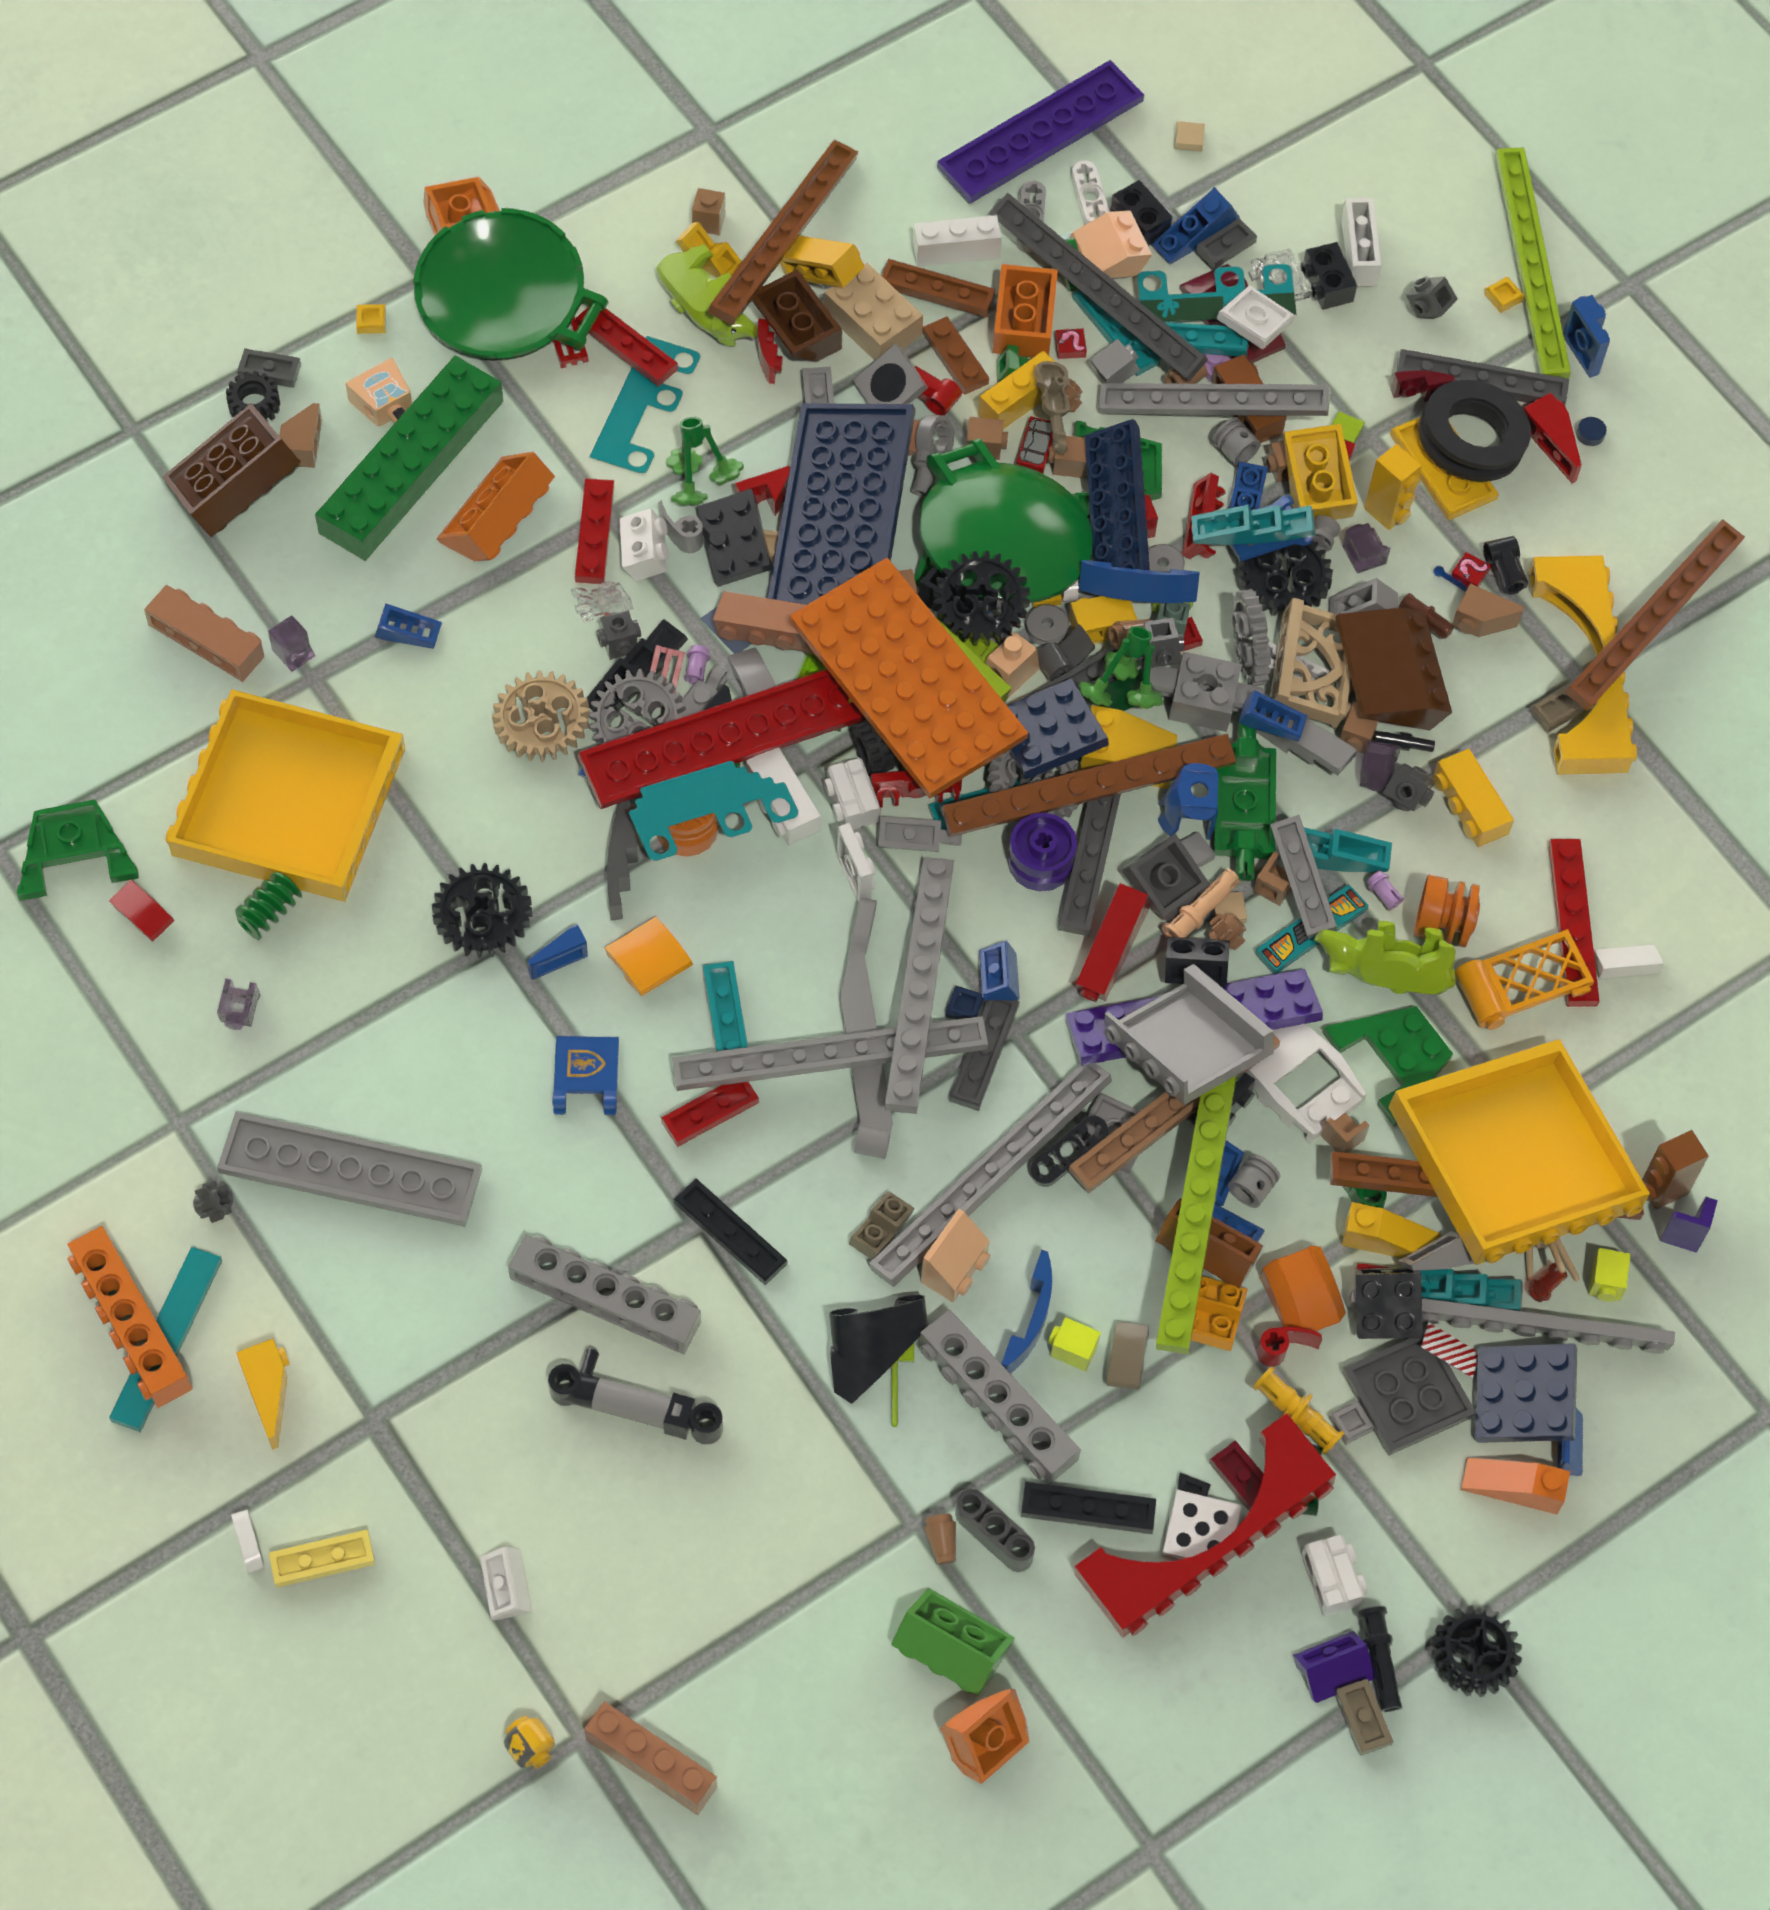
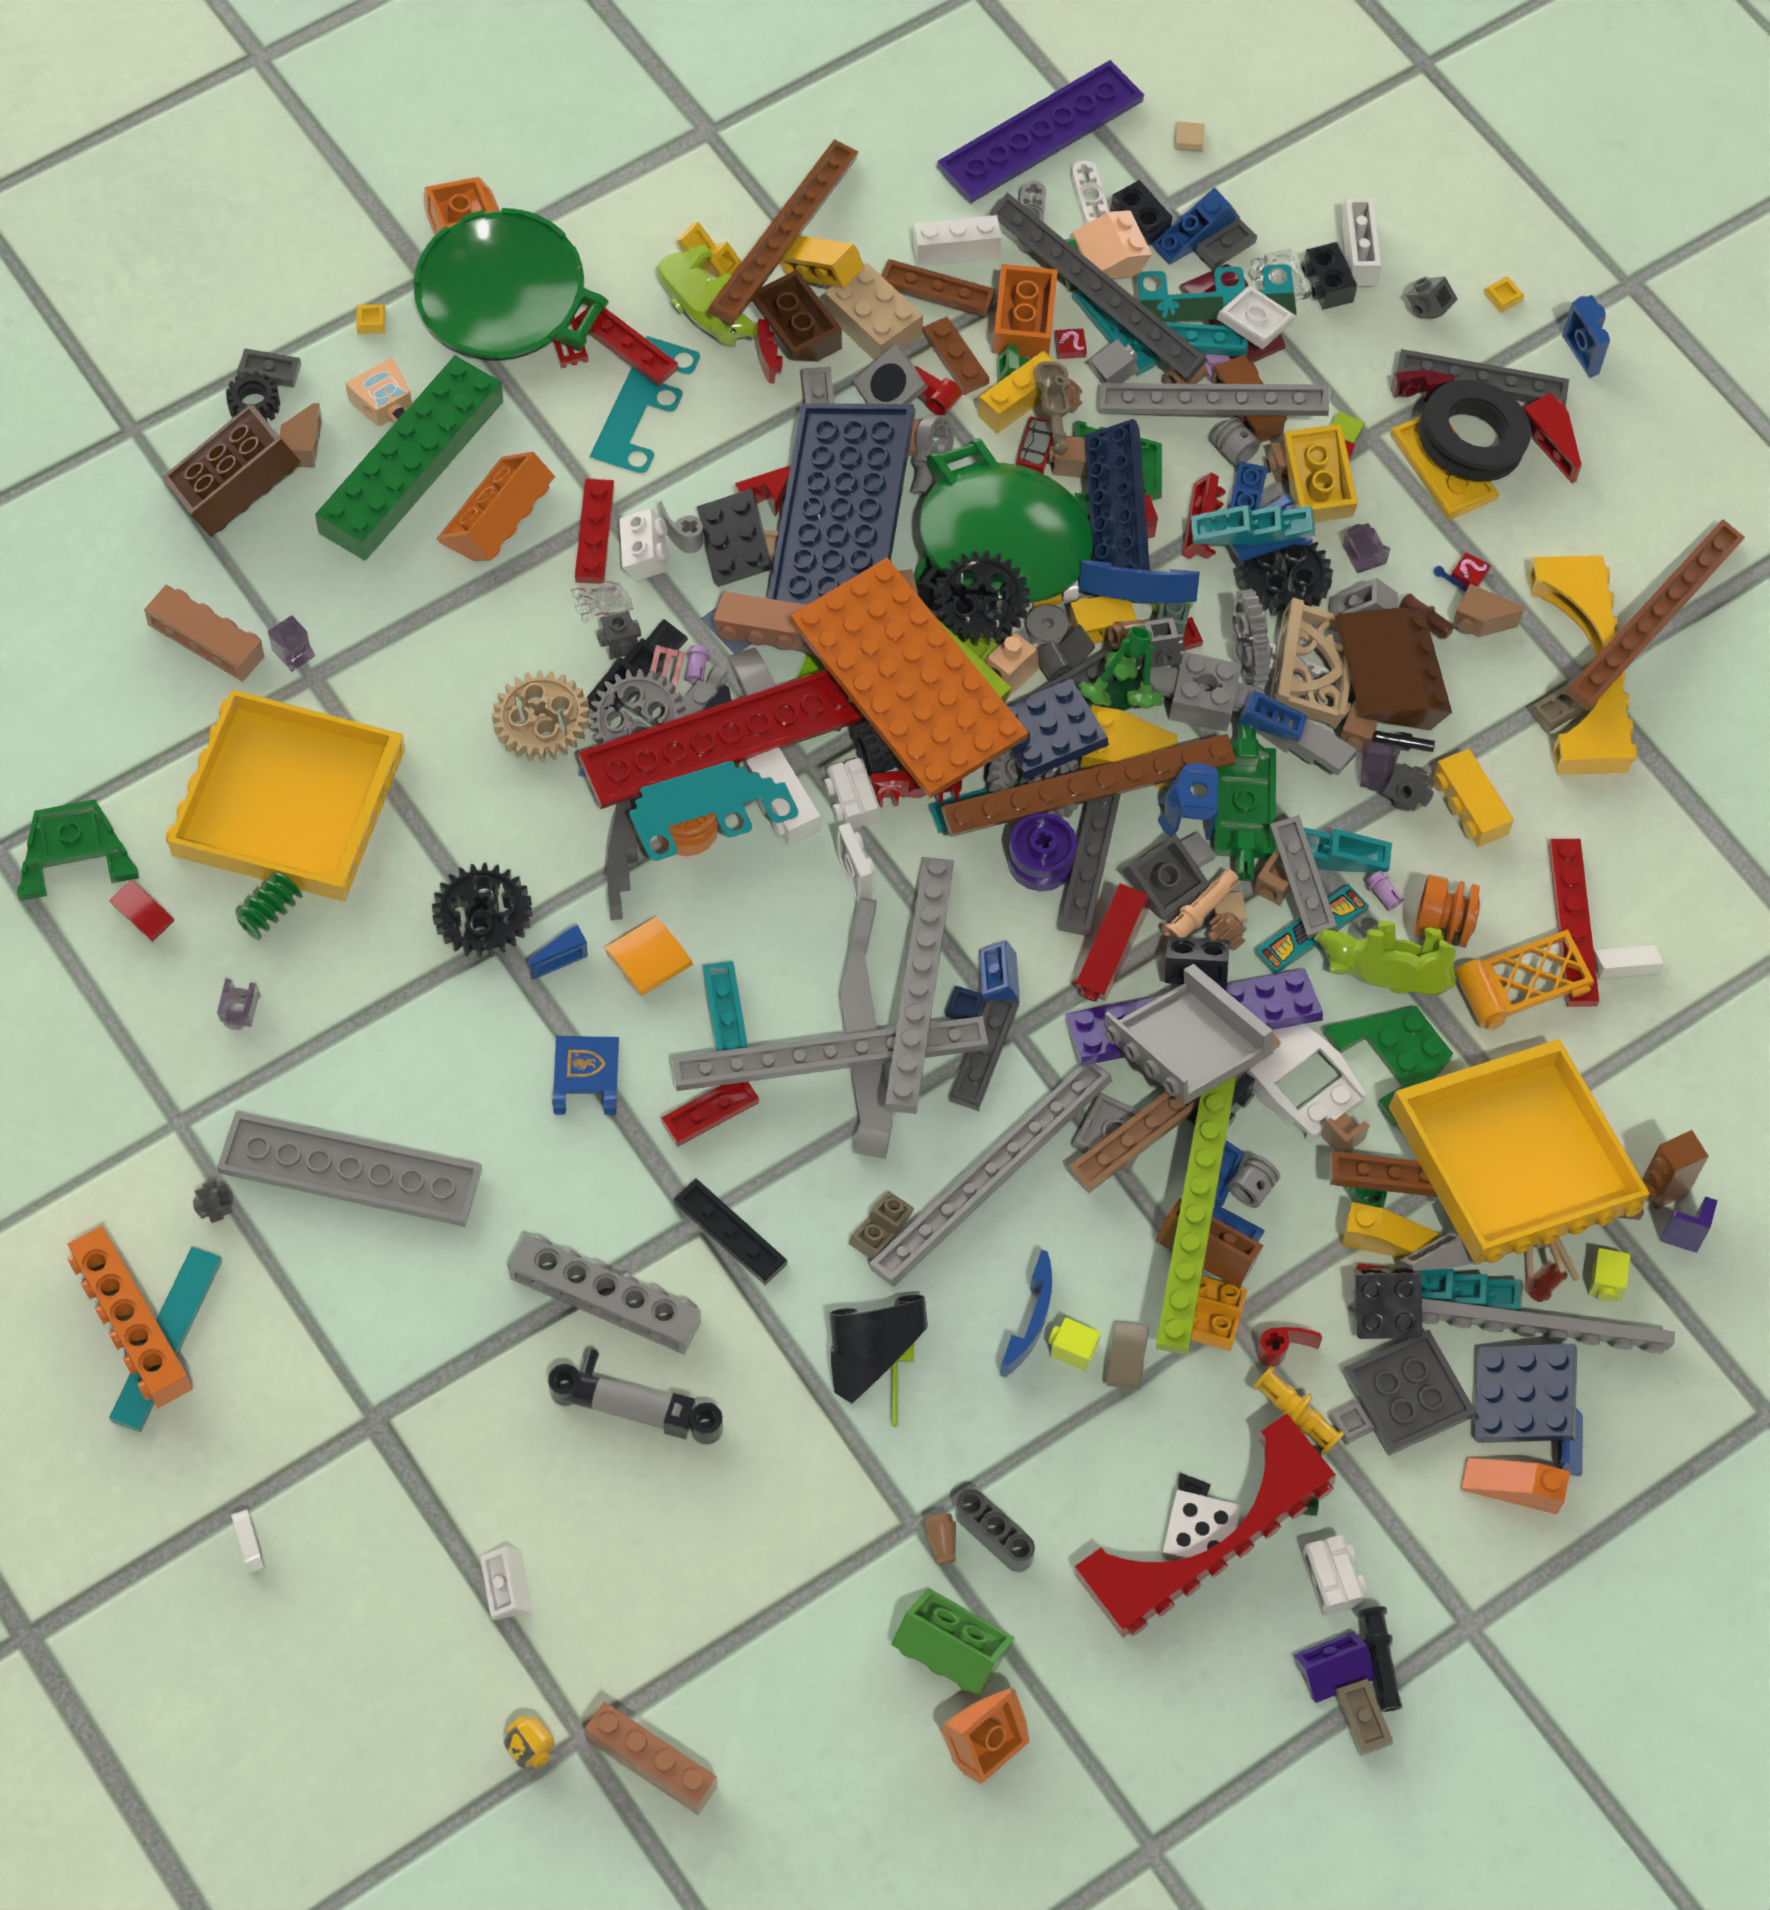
(267, 1383): yellow slope -> none
(321, 1558): light yellow plate -> none
(396, 634): blue slope -> none
(687, 461): bright green plant -> none
(709, 210): medium nougat brick -> none
(914, 834): light grey plate -> none
(951, 1332): light grey brick -> none
(955, 1257): light nougat slope -> none
(990, 432): medium nougat brick -> none
(1045, 1159): black beam -> none
(1088, 1507): black plate -> none
(1166, 554): light grey piece -> none
(1238, 1473): dark red plate -> none
(1303, 1290): orange slope -> none
(1325, 530): light grey wheel -> none
(1393, 487): yellow brick -> none
(1450, 1350): sticker -> none
(1463, 1649): black gear -> none
(1504, 557): black piece -> none
(1532, 262): lime plate -> none
(1591, 431): dark blue tile -> none

